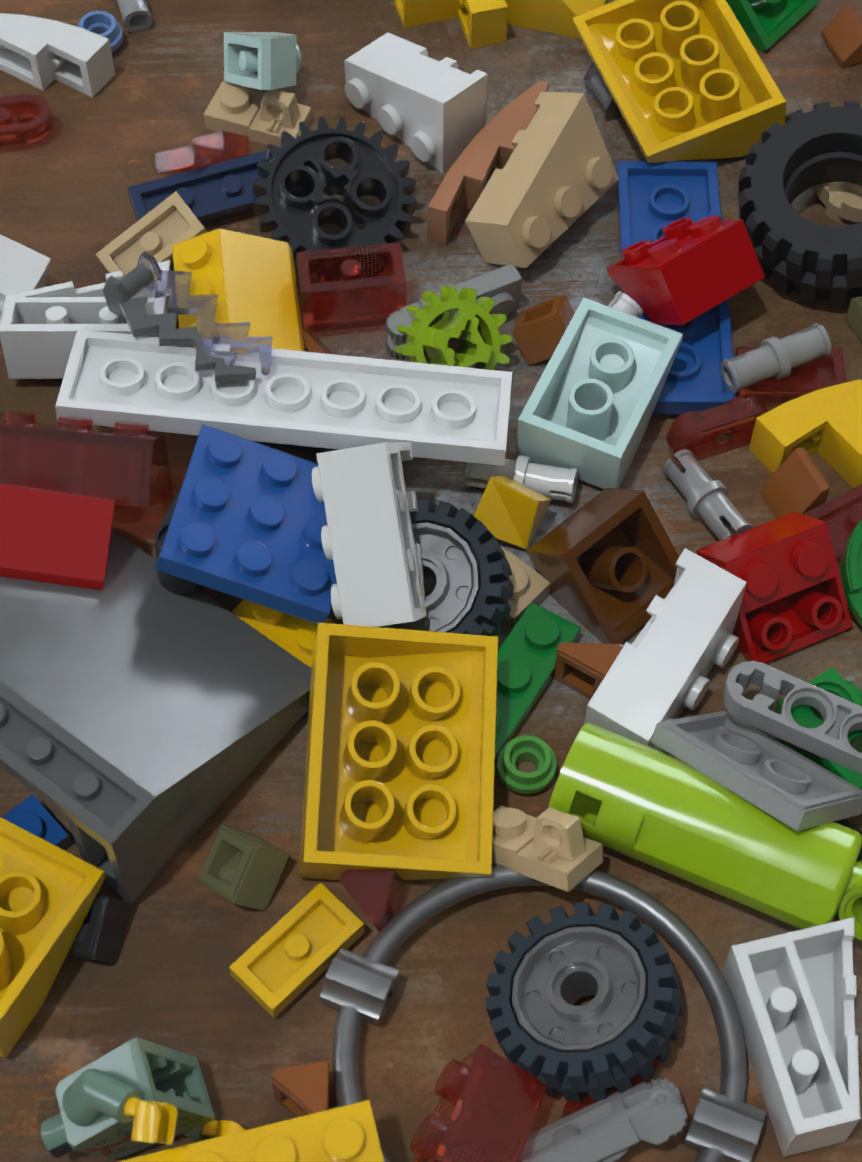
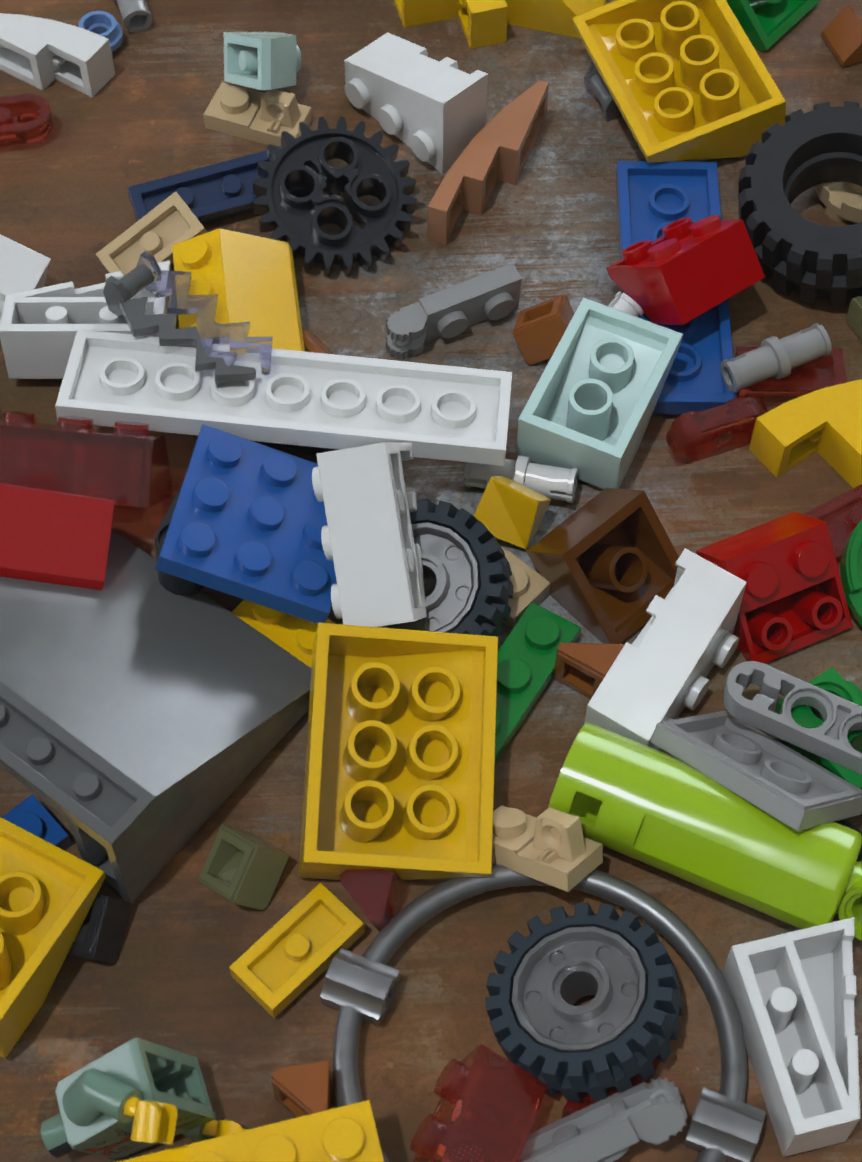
(202, 152): clear red slope -> none
(351, 286): clear red brick -> none
(459, 324): lime gear -> none
(526, 749): bright green plate -> none
(546, 183): tan wedge -> none
(705, 497): light grey pin -> none
(795, 485): dark orange slope -> none

